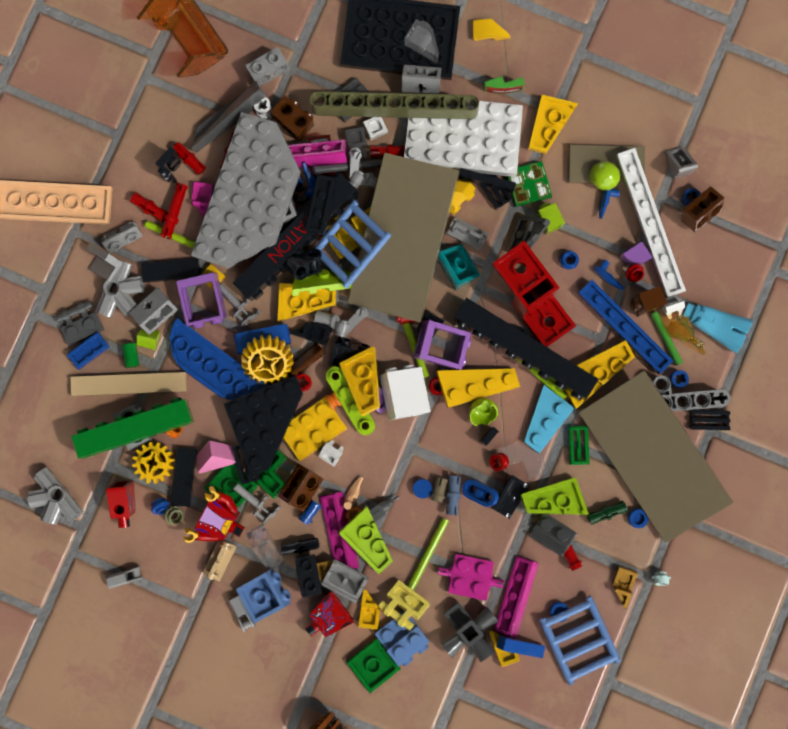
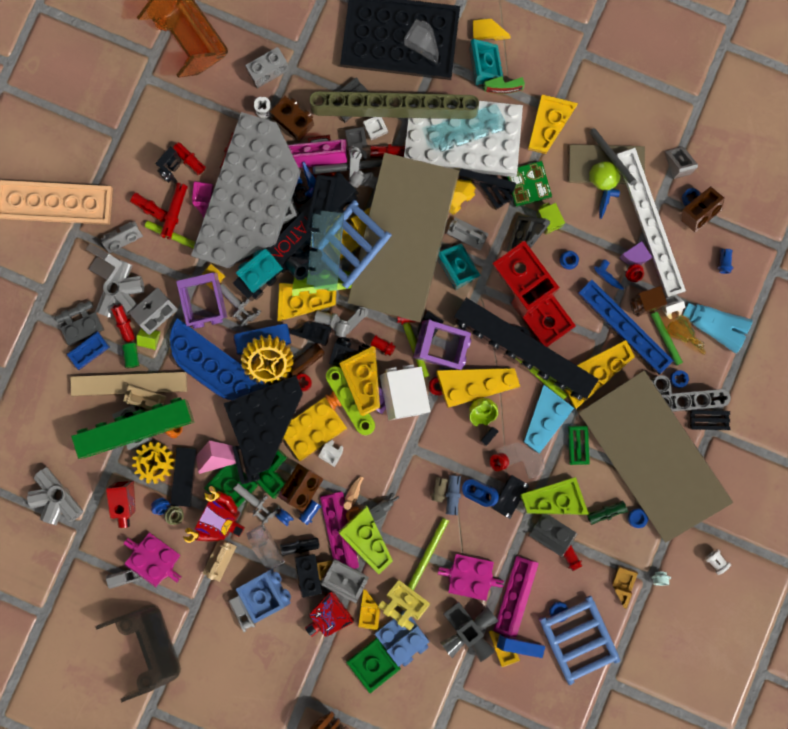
(123, 322): none -> red axle
(142, 397): none -> tan hinge
(152, 560): none -> dark pink plate
(155, 645): none -> clear smoke windscreen
(170, 270): black tile -> none
(227, 116): dark grey wedge -> none
(259, 269): none -> teal bracket
(284, 517): none -> blue bush
(328, 252): none -> clear light blue windscreen
(382, 345): none -> red pin
(421, 79): light grey brick -> none
(422, 488): blue tile -> none
(461, 129): none -> clear light blue windscreen
(485, 61): none -> teal slope
(612, 156): none -> dark grey bar
(711, 558): none -> white bush
(725, 261): none -> blue pin

